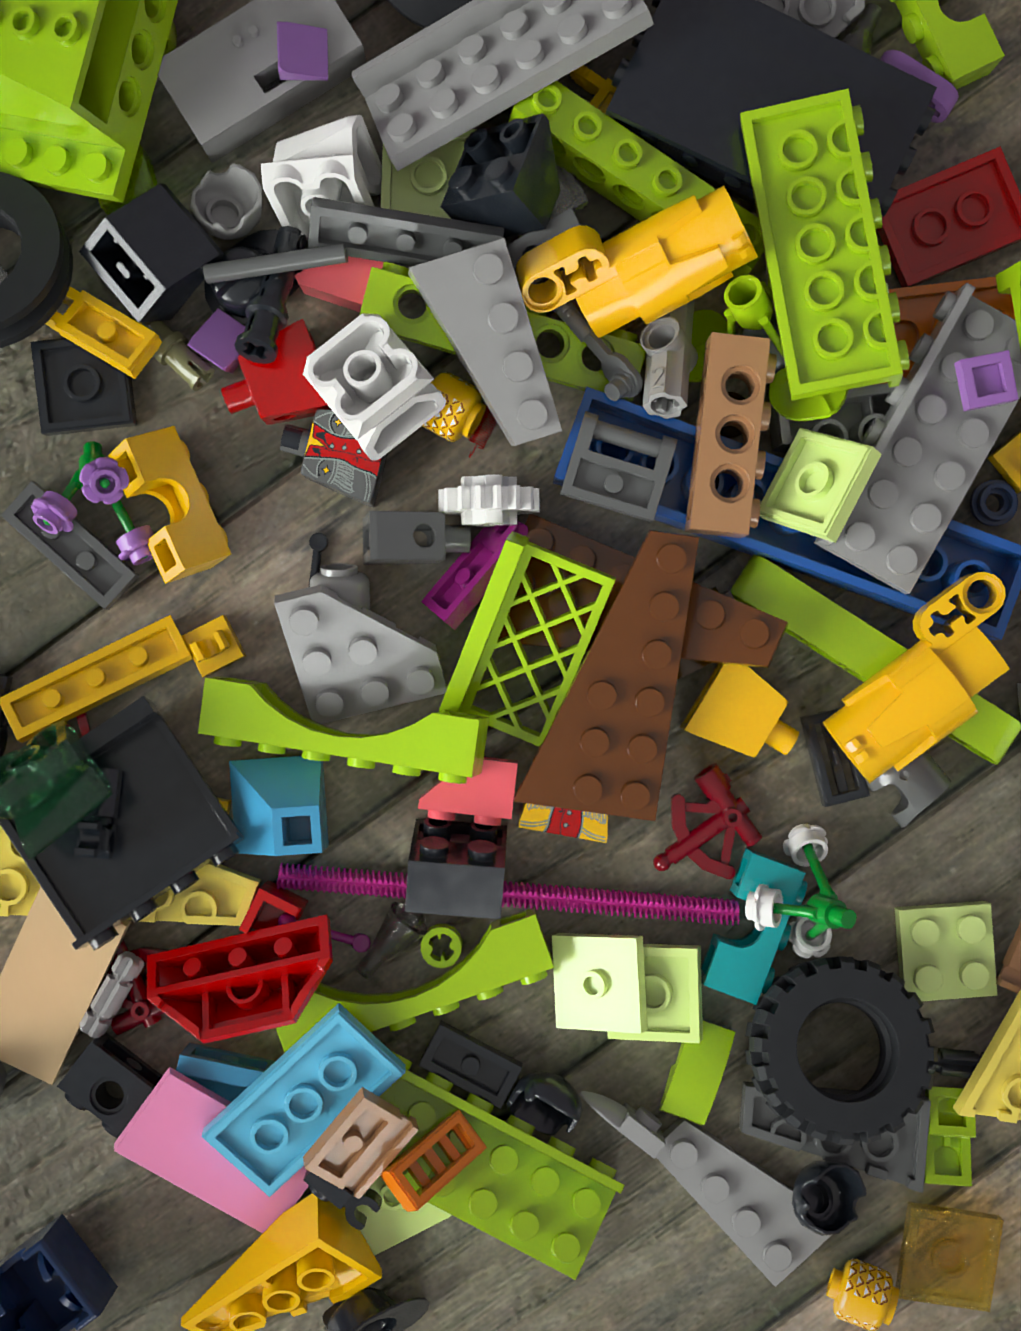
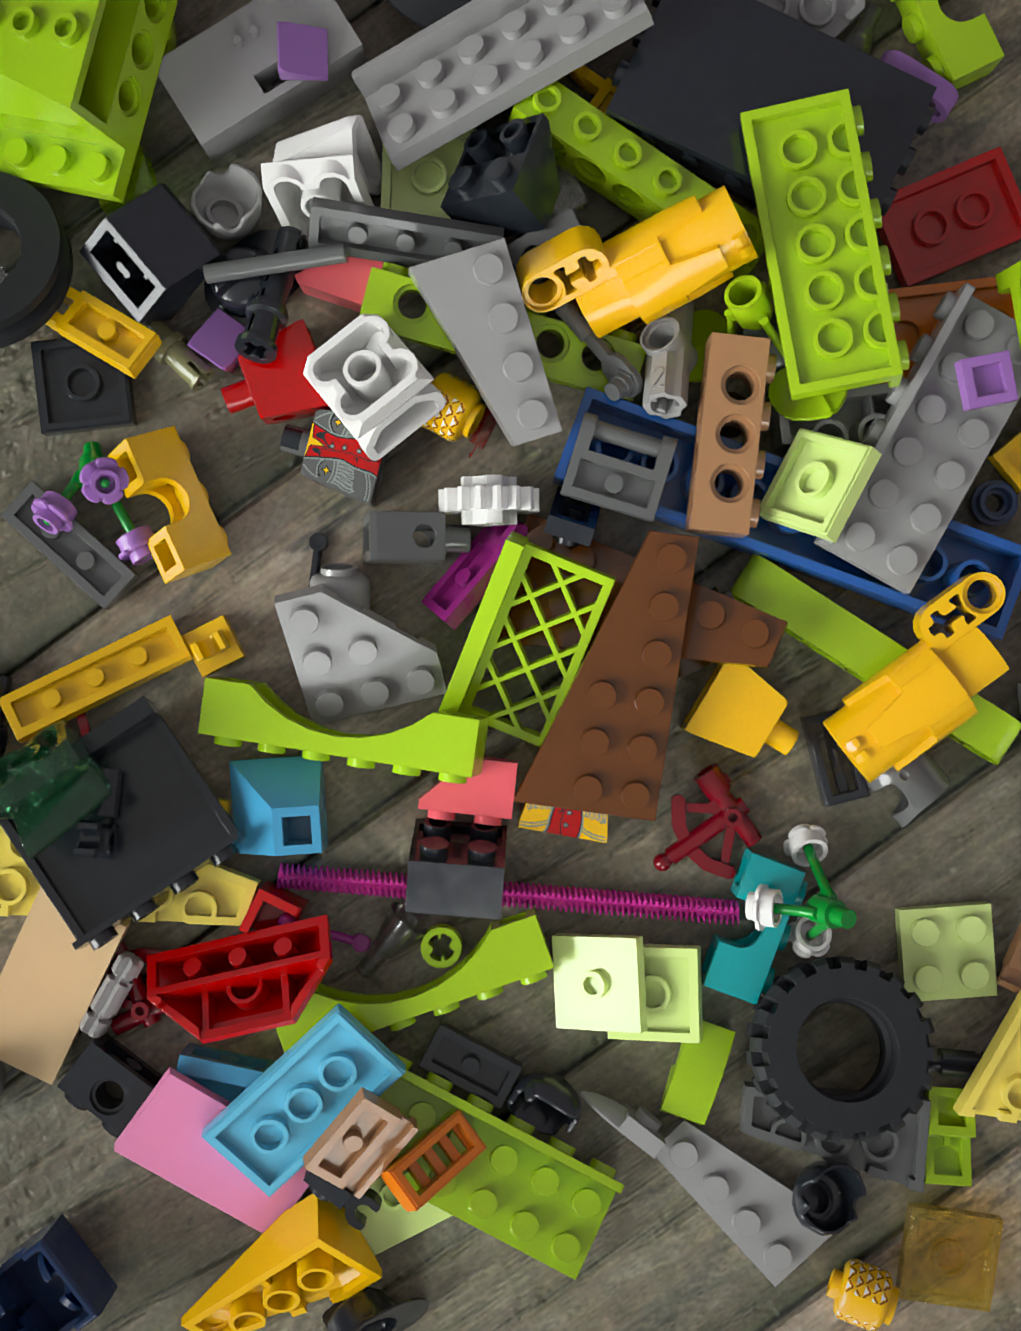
(571, 521): none -> black plate

